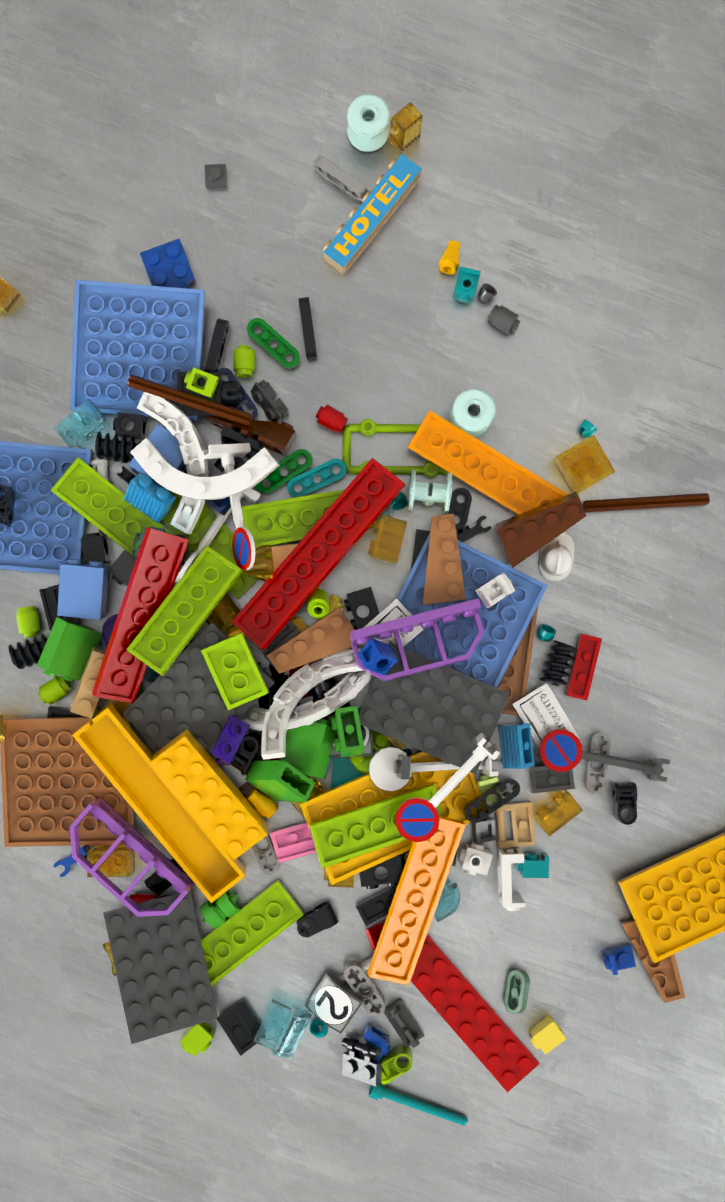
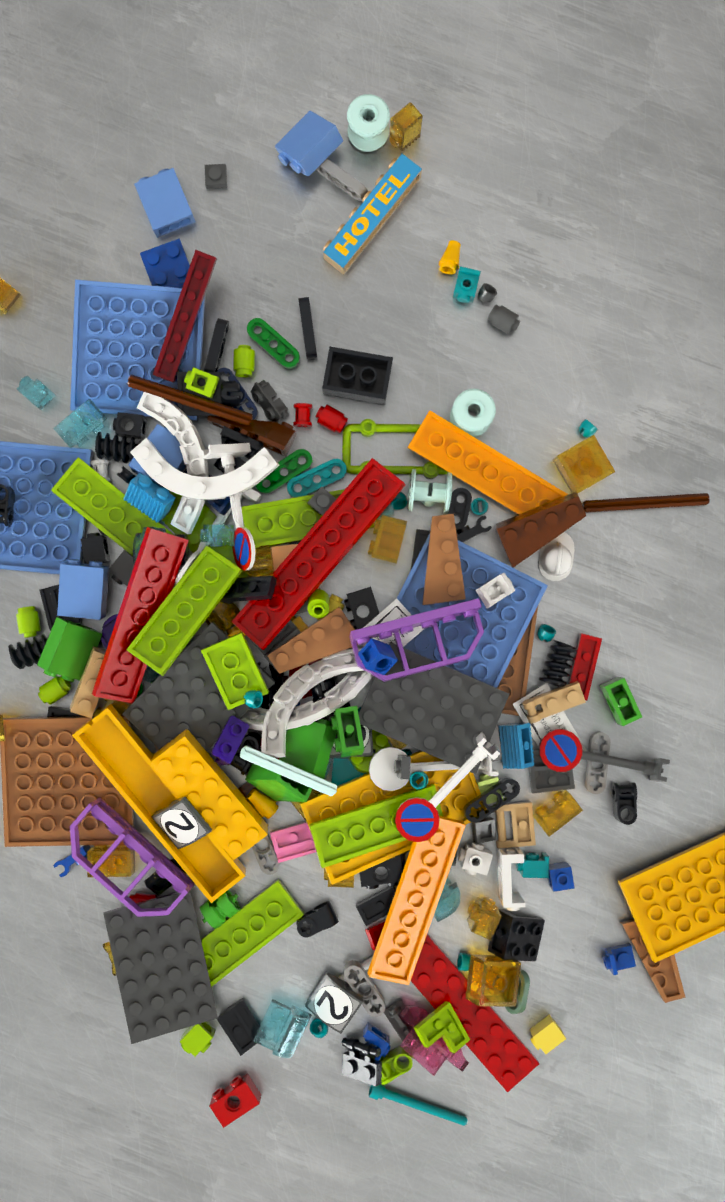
(35, 392): none -> clear light blue brick
(164, 202): none -> medium blue brick
(181, 823): none -> slope
(185, 316): none -> dark red plate
(217, 534): none -> clear light blue brick
(229, 1110): none -> red brick
(250, 589): none -> black plate
(253, 698): none -> teal hinge
(288, 771): none -> light aqua axle
(302, 415): none -> red bush
(308, 143): none -> medium blue brick
(321, 501): none -> dark grey plate
(357, 375): none -> black brick
(415, 777): none -> teal hinge
(437, 1053): none -> clear pink plate
(445, 1024): none -> lime plate
(463, 961): none -> teal hinge
(475, 506): none -> teal hinge
(483, 917): none -> clear yellow brick
(493, 981): none -> clear yellow brick
(516, 937): none -> black bracket
(554, 701): none -> tan plate
(560, 877): none -> blue brick
(621, 701): none -> bright green brick

